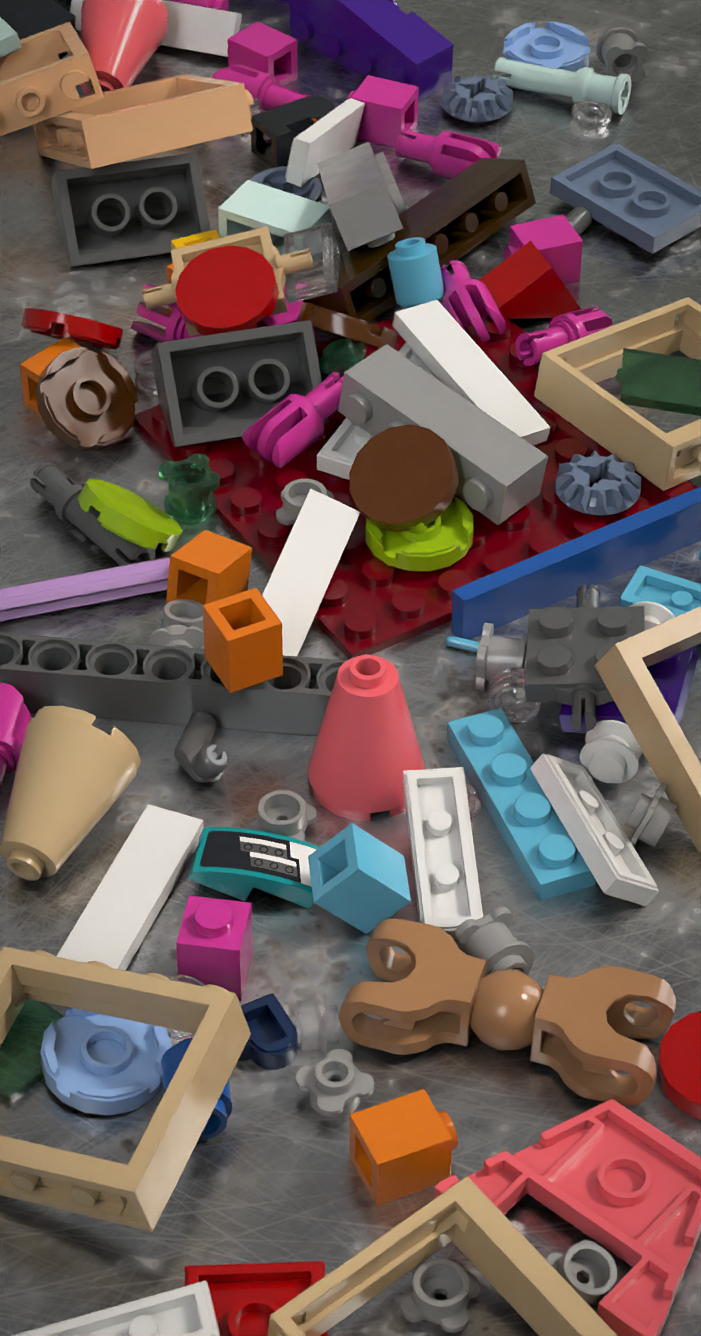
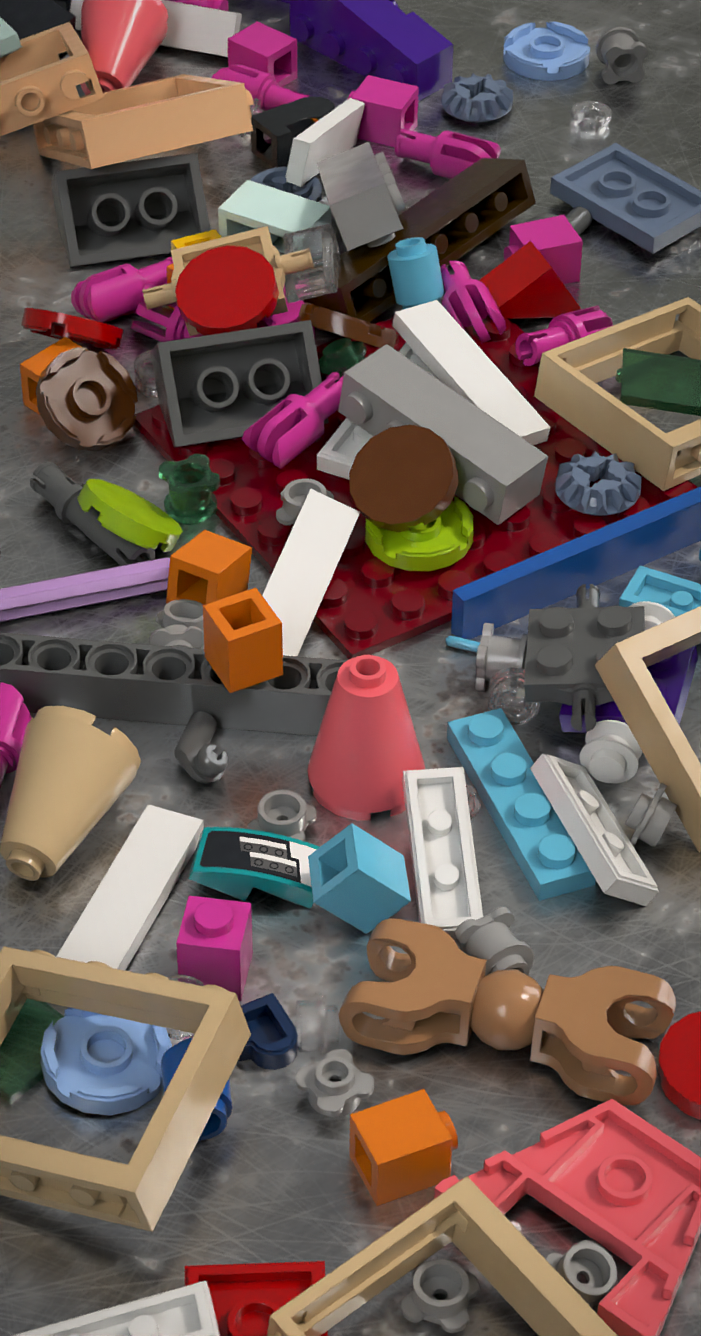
(116, 290): none -> dark pink arm
(578, 85): light aqua pin -> none

